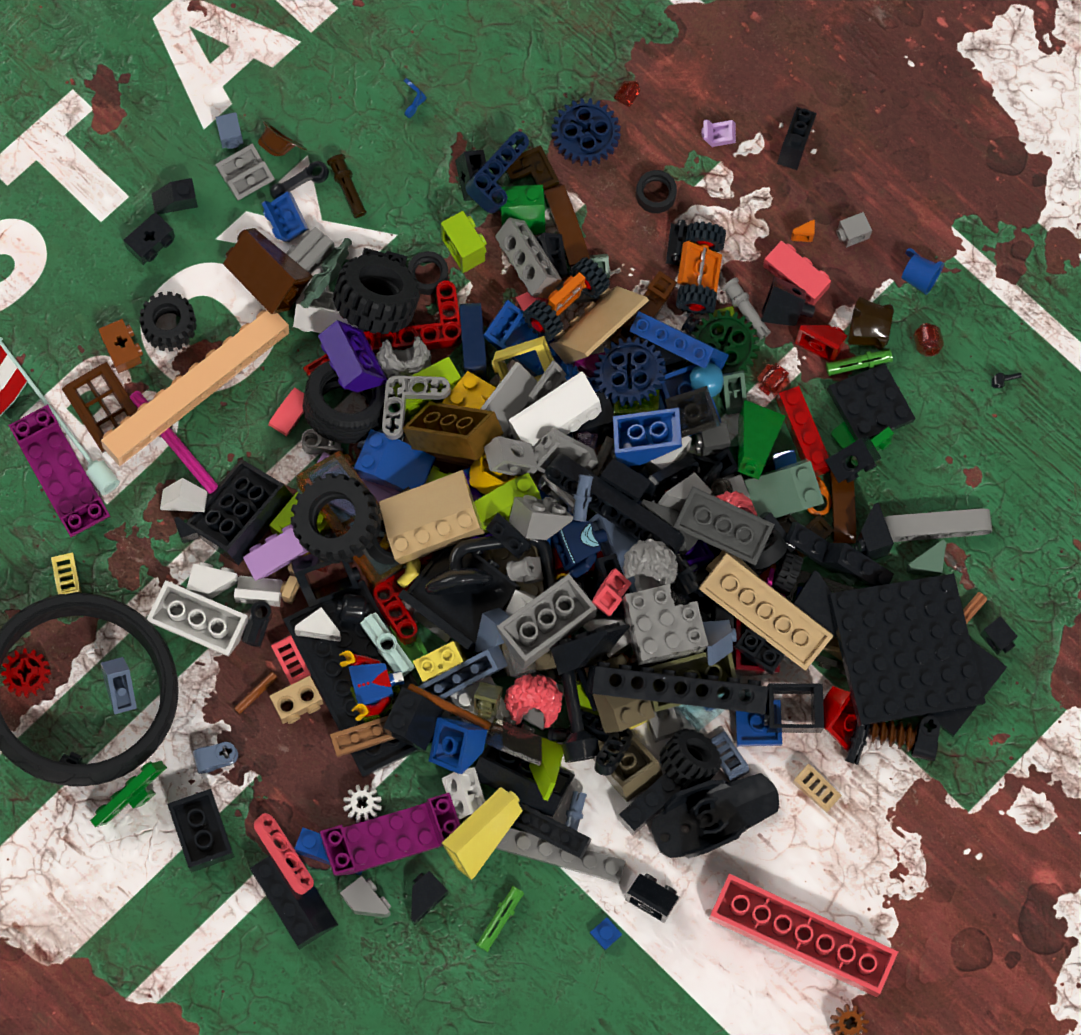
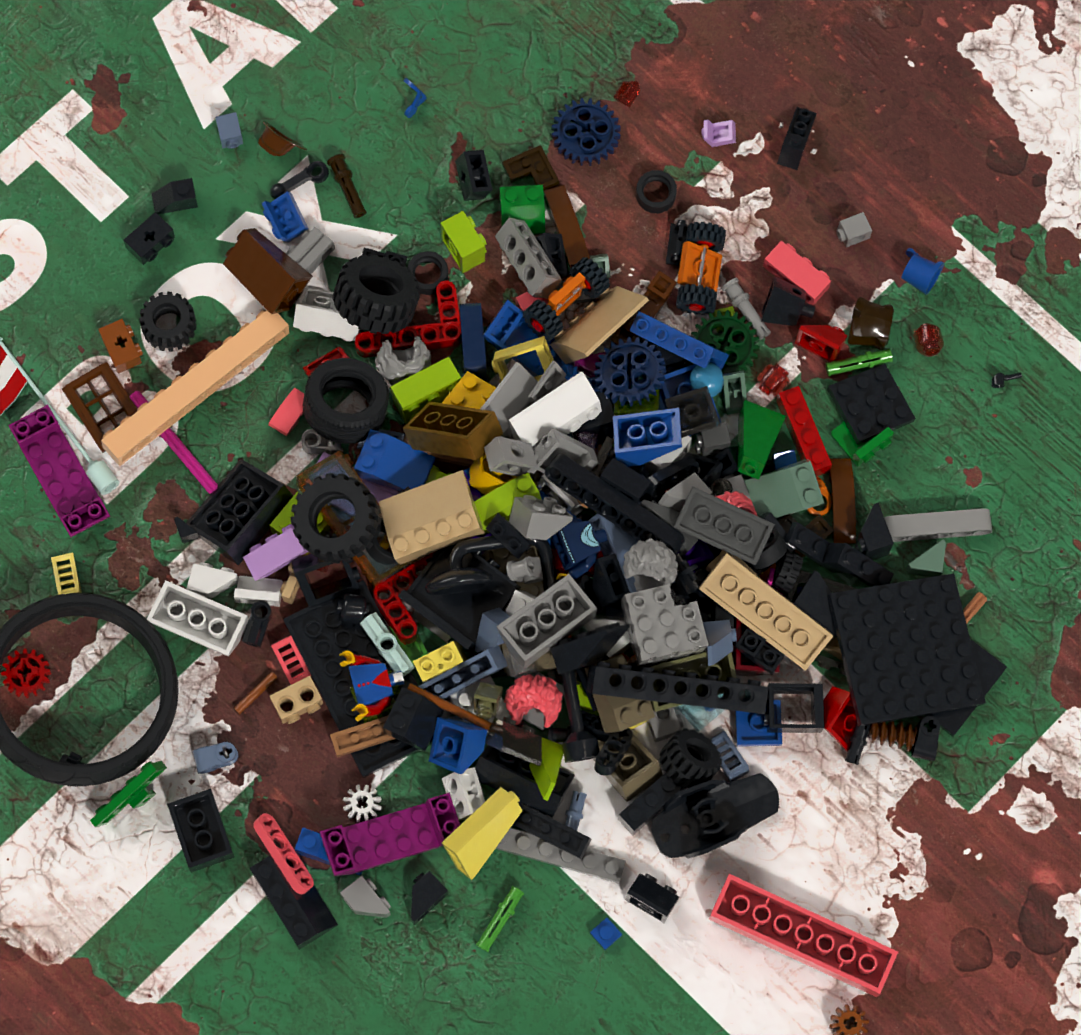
(119, 685): sand blue slope -> none
(183, 497): white slope -> none
(244, 172): light grey slope -> none
(318, 626): white slope -> none
(331, 269): sand green piece -> none
(351, 357): dark purple slope -> none
(405, 391): light grey beam -> none
(411, 572): light yellow arm -> none
(487, 180): dark blue beam -> none
(582, 497): sand blue pin -> none
(611, 592): coral slope -> none
(690, 323): black bush -> none
(804, 232): orange slope -> none
(816, 776): tan slope -> none
(841, 462): black brick -> none
(999, 636): black brick -> none

